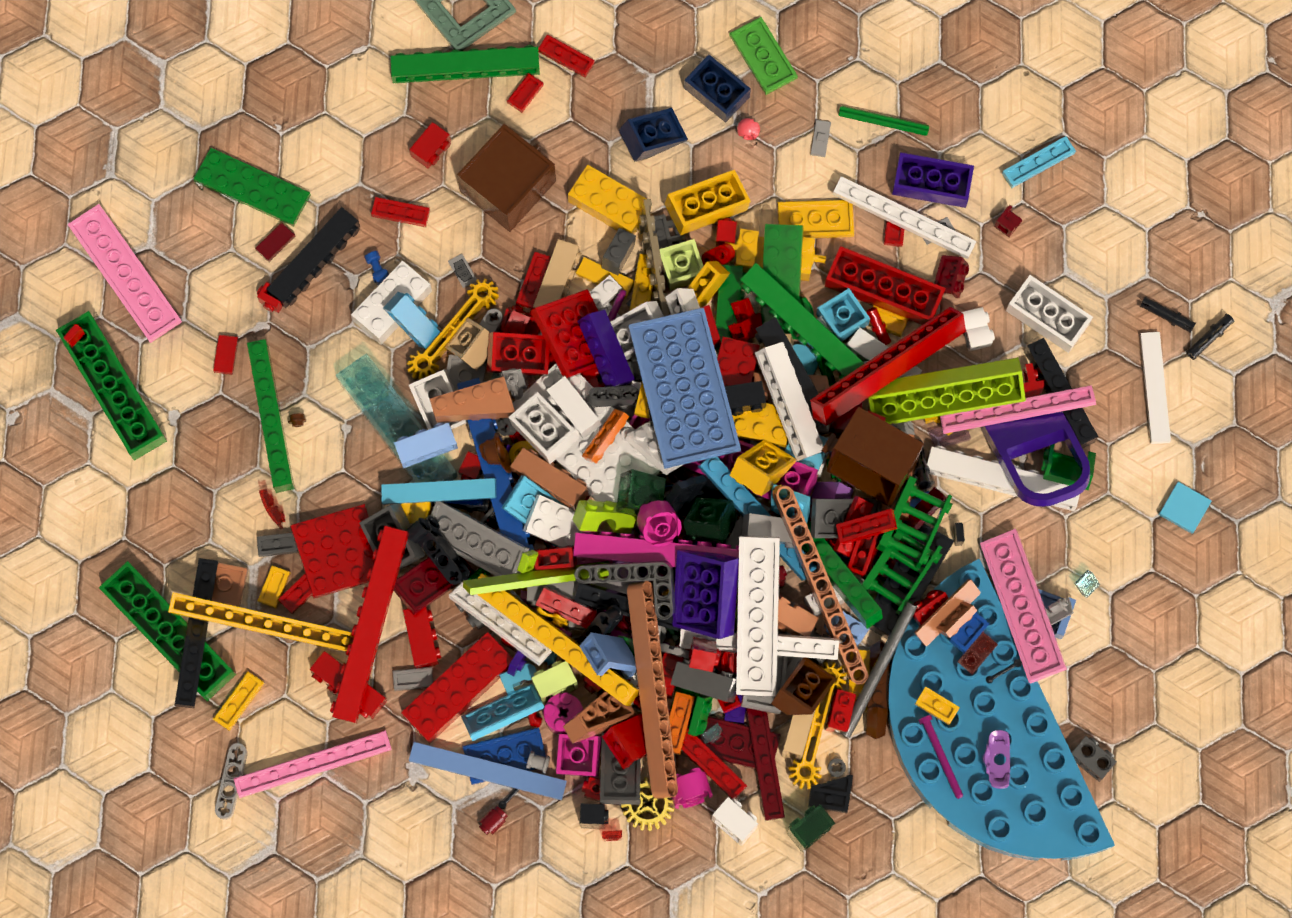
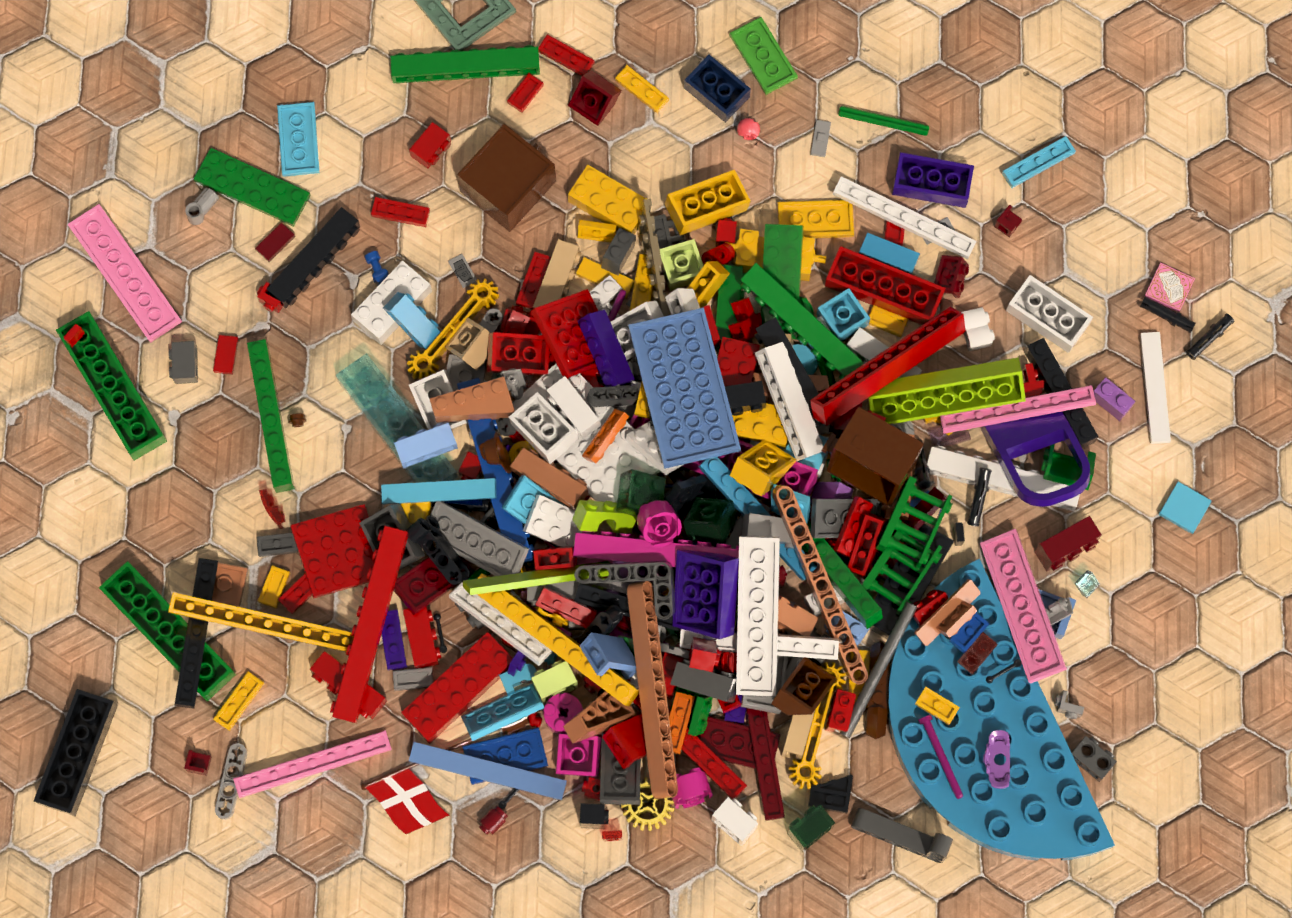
(75, 752): none -> black brick
(184, 362): none -> dark grey brick
(197, 763): none -> dark red panel
(202, 205): none -> light grey piece
(298, 139): none -> medium azure tile
(393, 642): none -> dark purple plate
(408, 798): none -> flag
(443, 649): none -> black hinge
(527, 561): lime tile -> none
(538, 762): light grey bush -> none
(594, 97): none -> dark red slope
(596, 231): none -> yellow plate
(641, 89): none -> yellow tile
(652, 134): dark blue slope -> none
(712, 734): clear light blue plate -> none
(835, 761): dark grey bush -> none
(866, 526): red plate -> none
(878, 326): red pin -> none
(889, 253): none -> dark azure brick
(897, 834): none -> dark grey beam
(979, 496): none -> black pin
(1068, 544): none -> dark red brick
(1070, 710): none -> light grey bracket
(1113, 399): none -> medium lavender brick
(1169, 287): none -> tile

